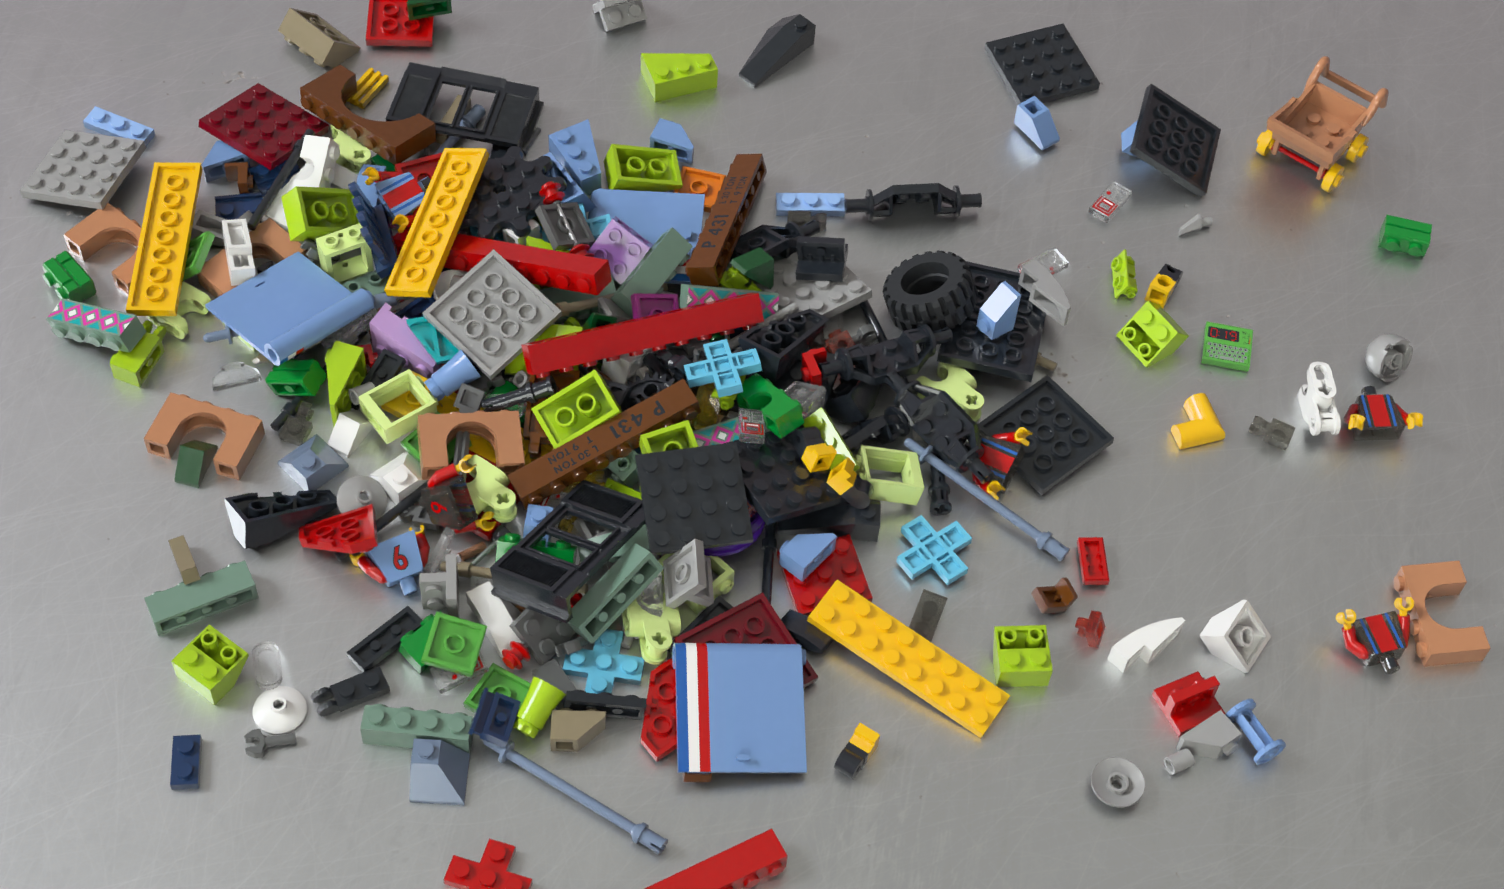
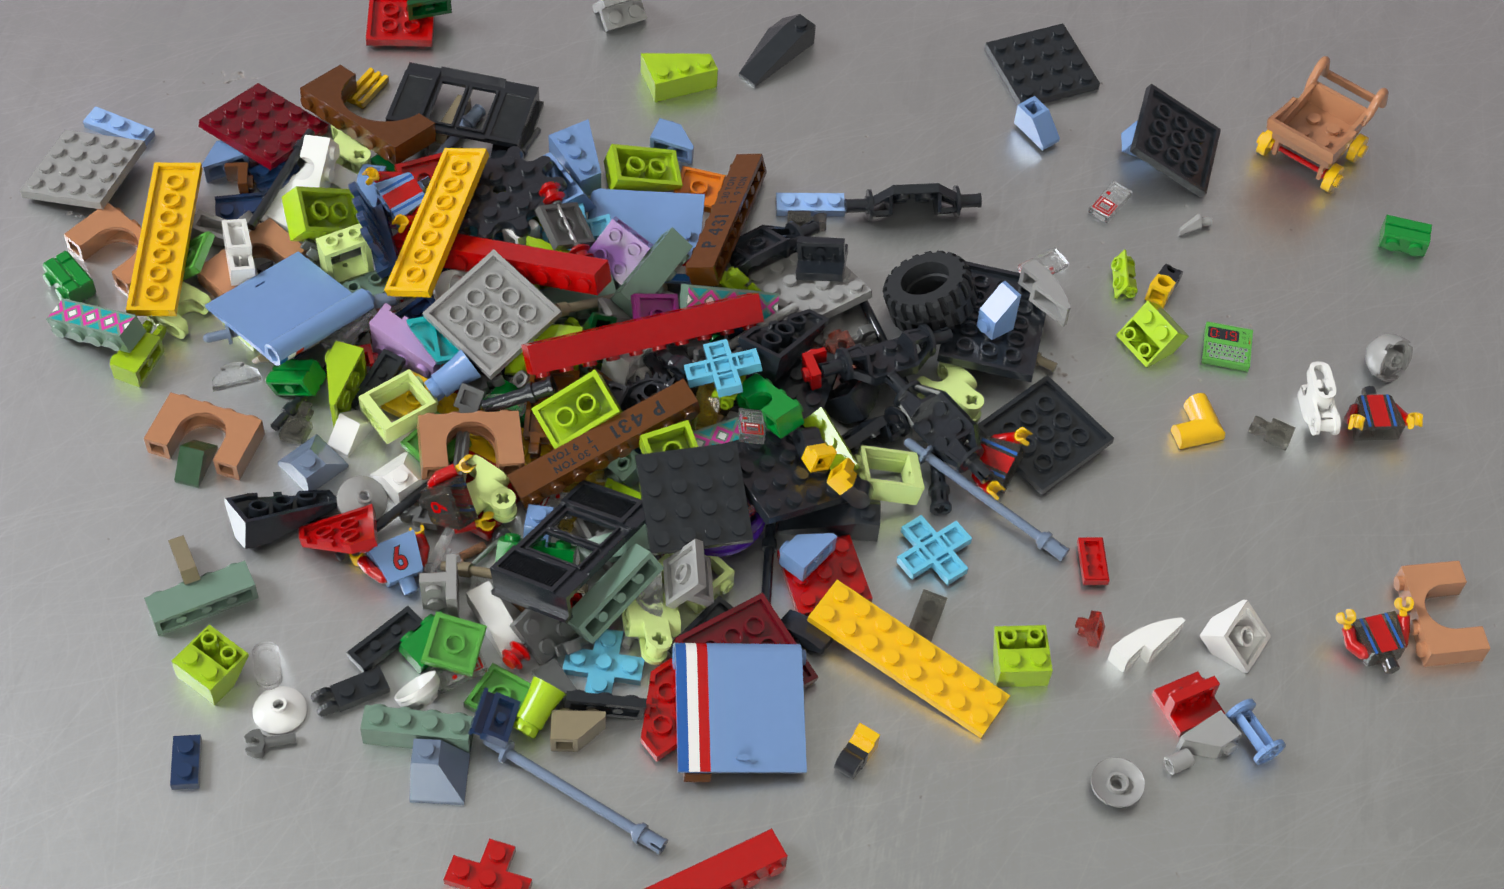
(317, 38): dark tan slope -> none
(355, 392): light grey hinge -> none
(419, 691): none -> white piece
(757, 266): dark green slope -> none
(808, 395): clear slope -> none
(1055, 598): reddish brown bracket -> none

